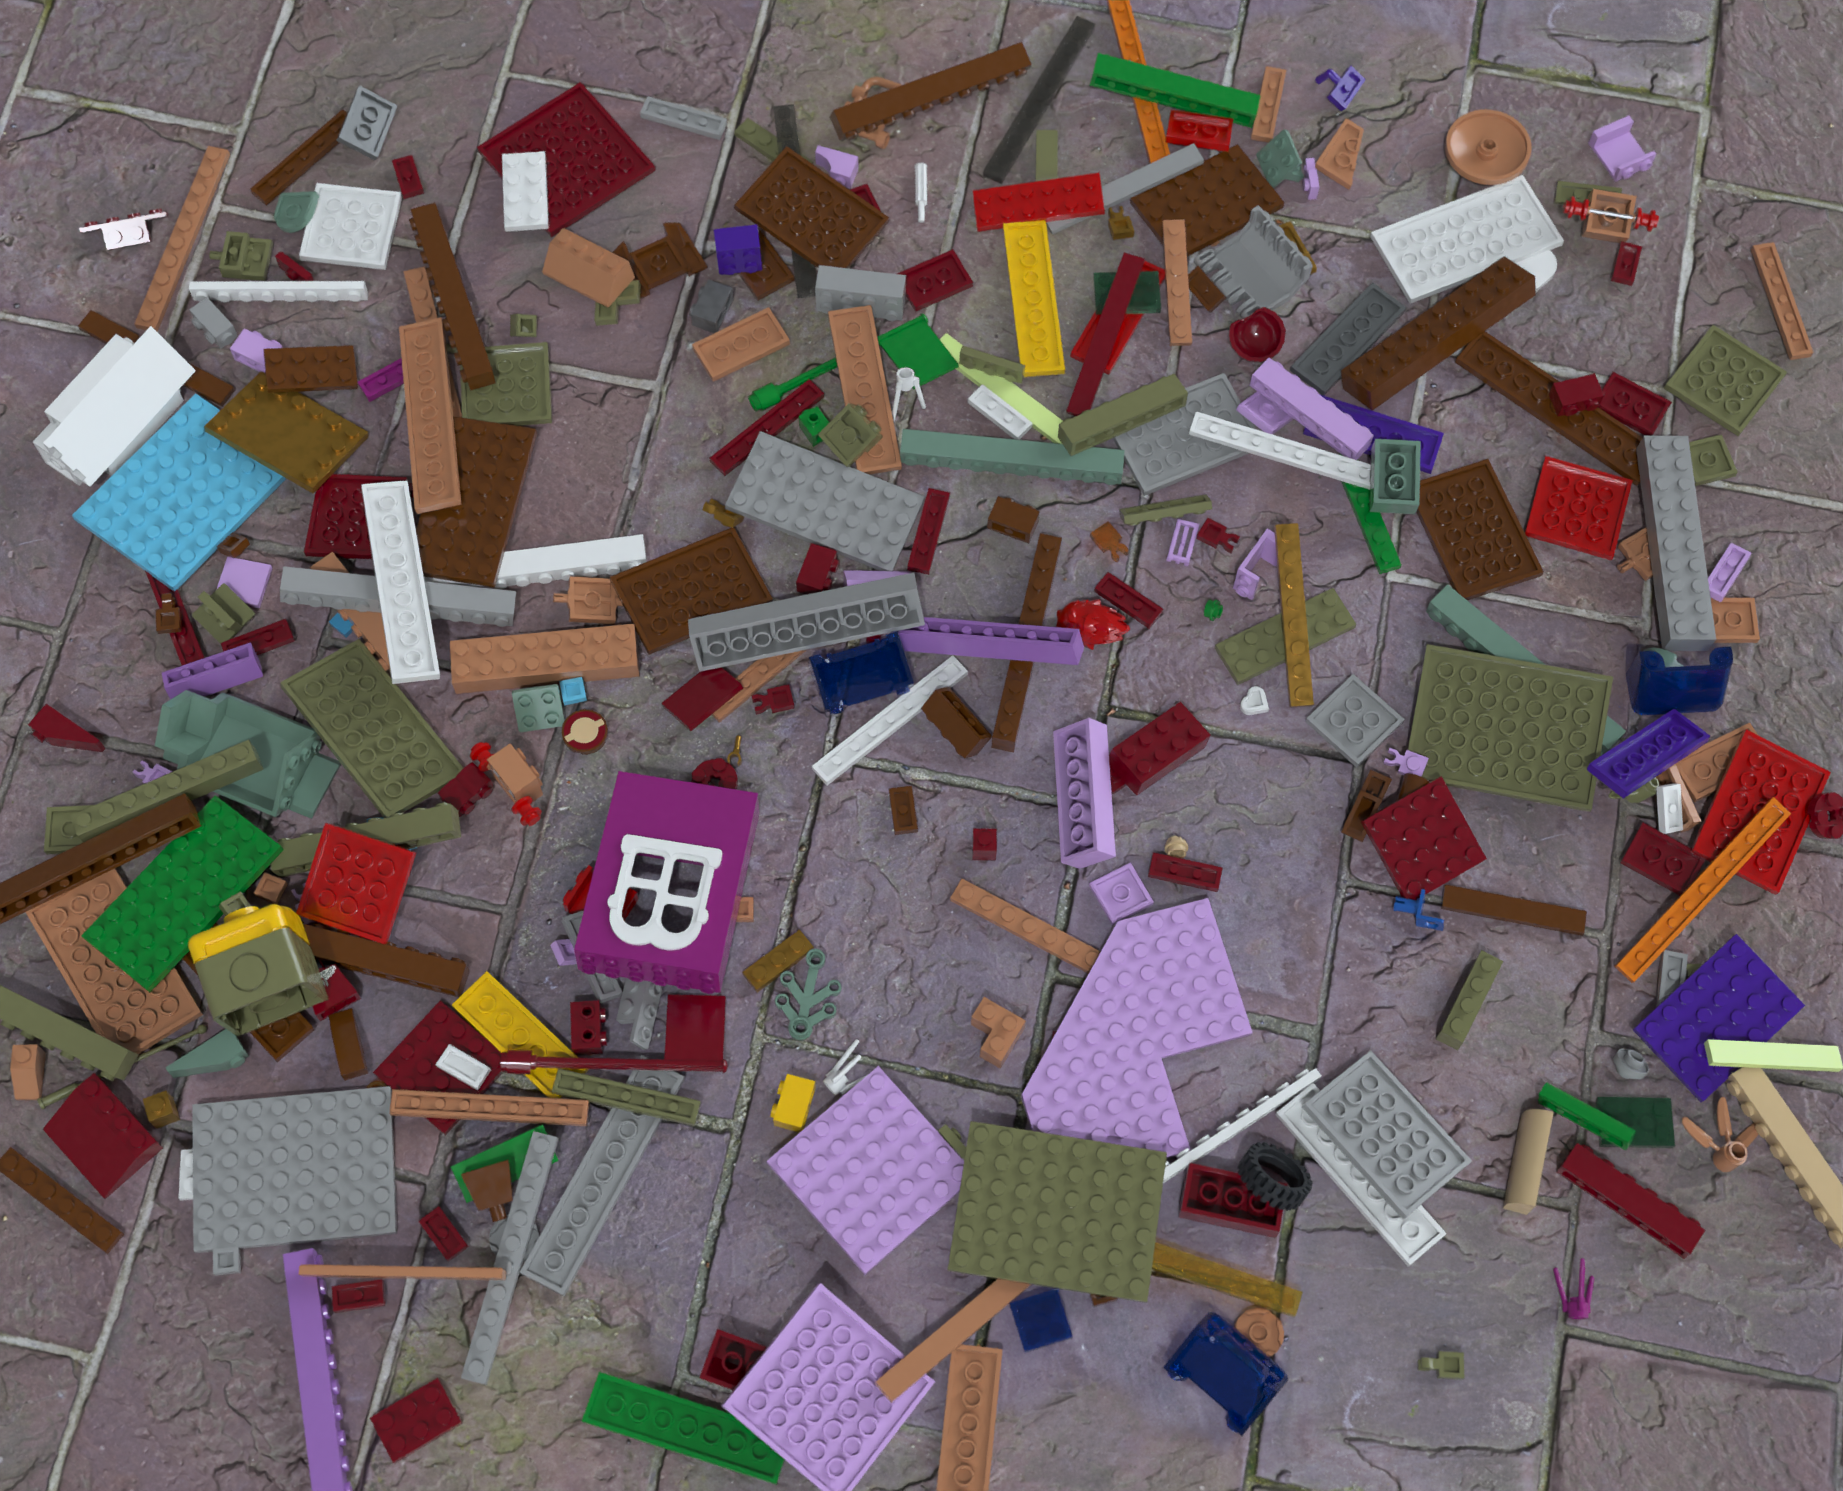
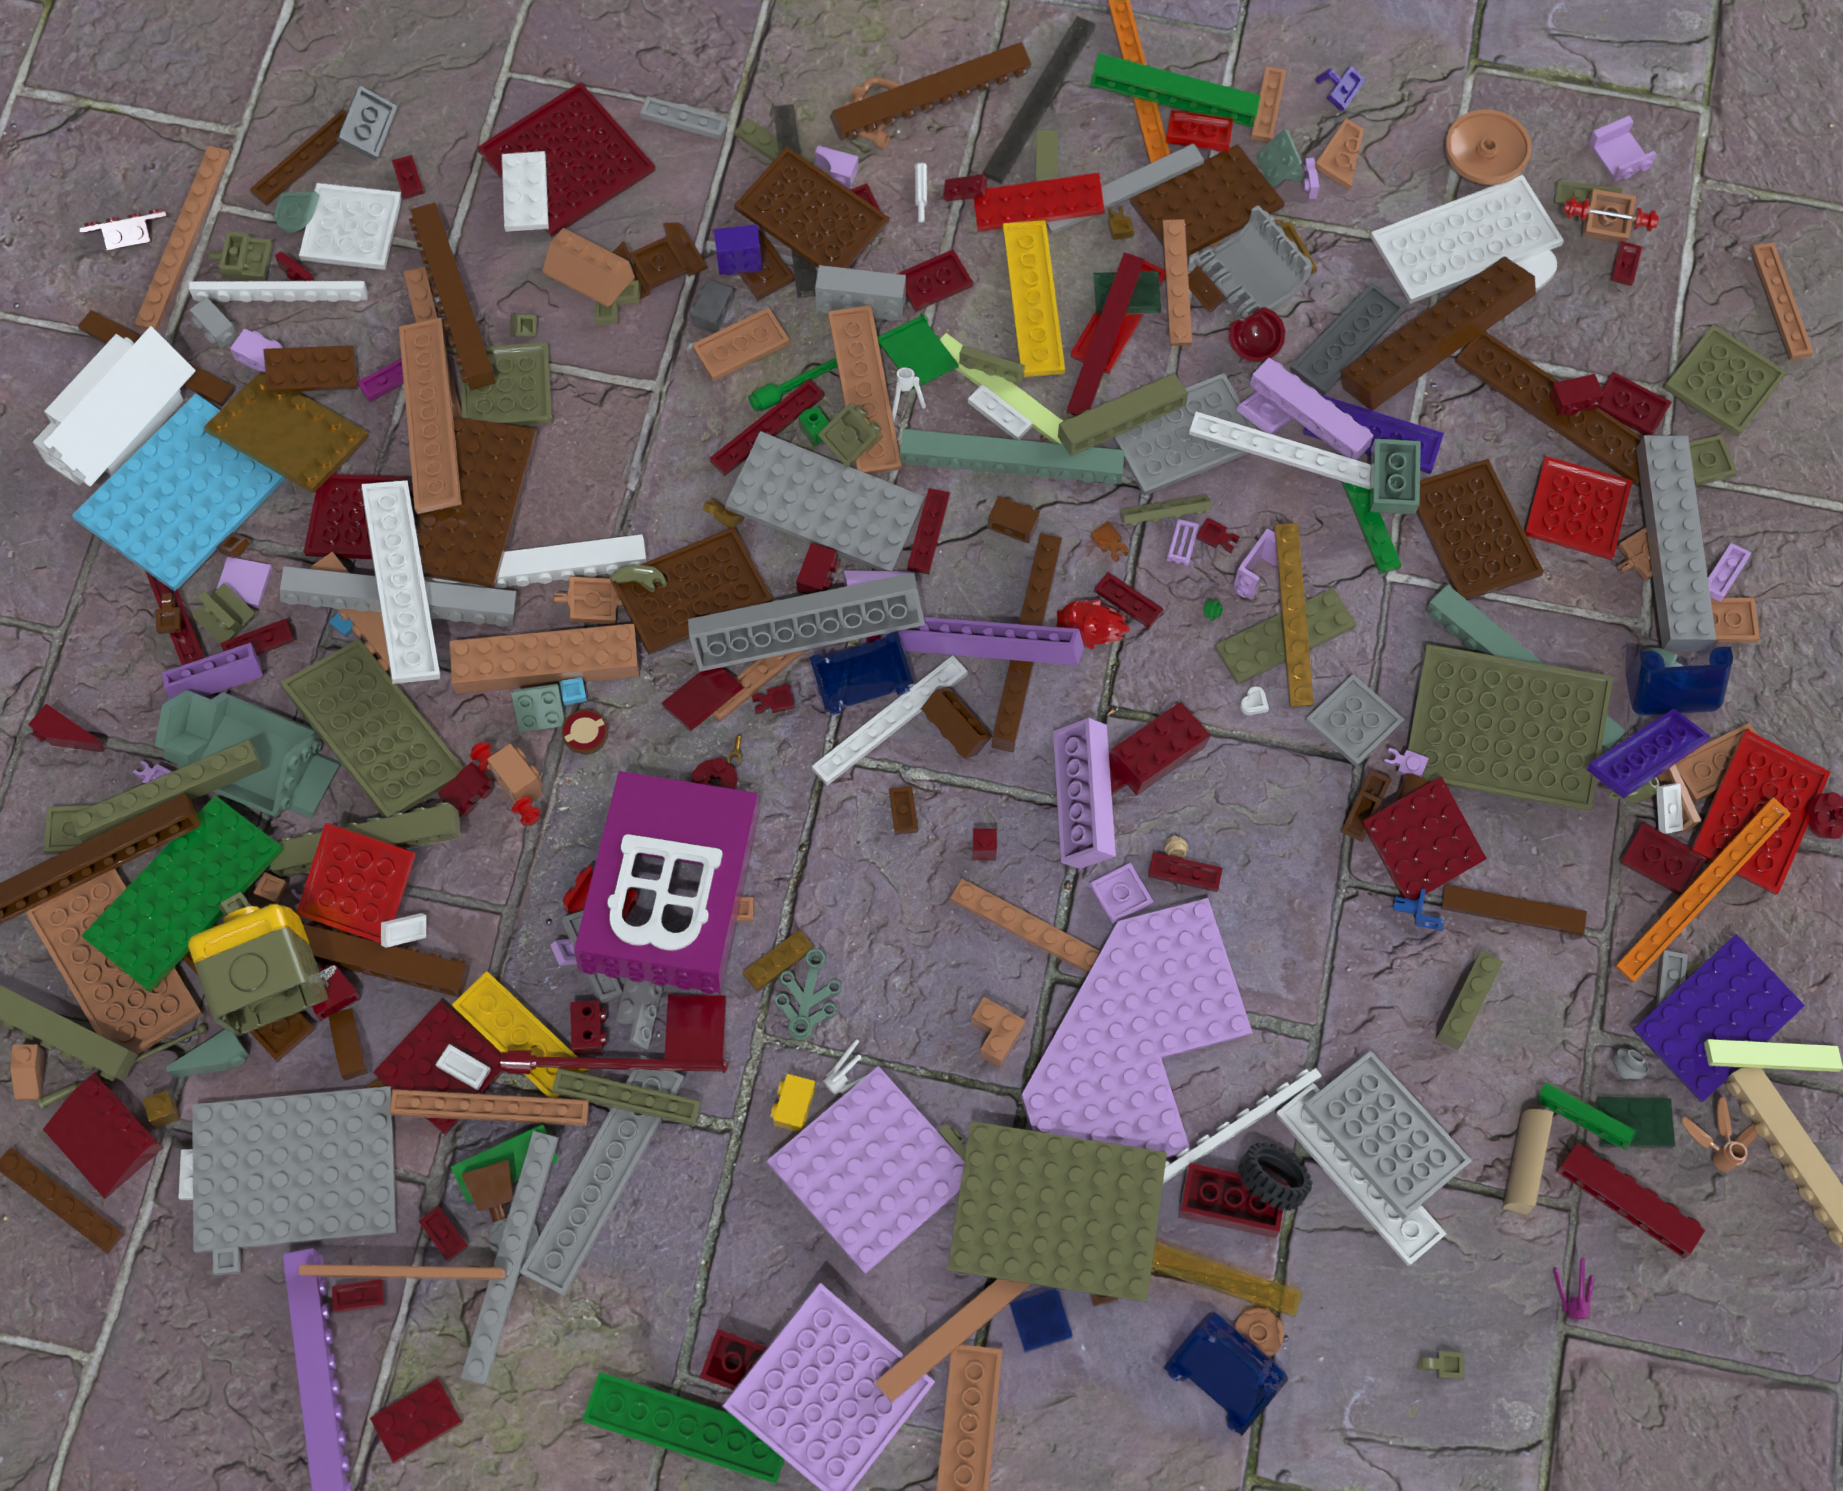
(403, 930): none -> white tile
(641, 574): none -> olive piece
(965, 187): none -> dark red plate

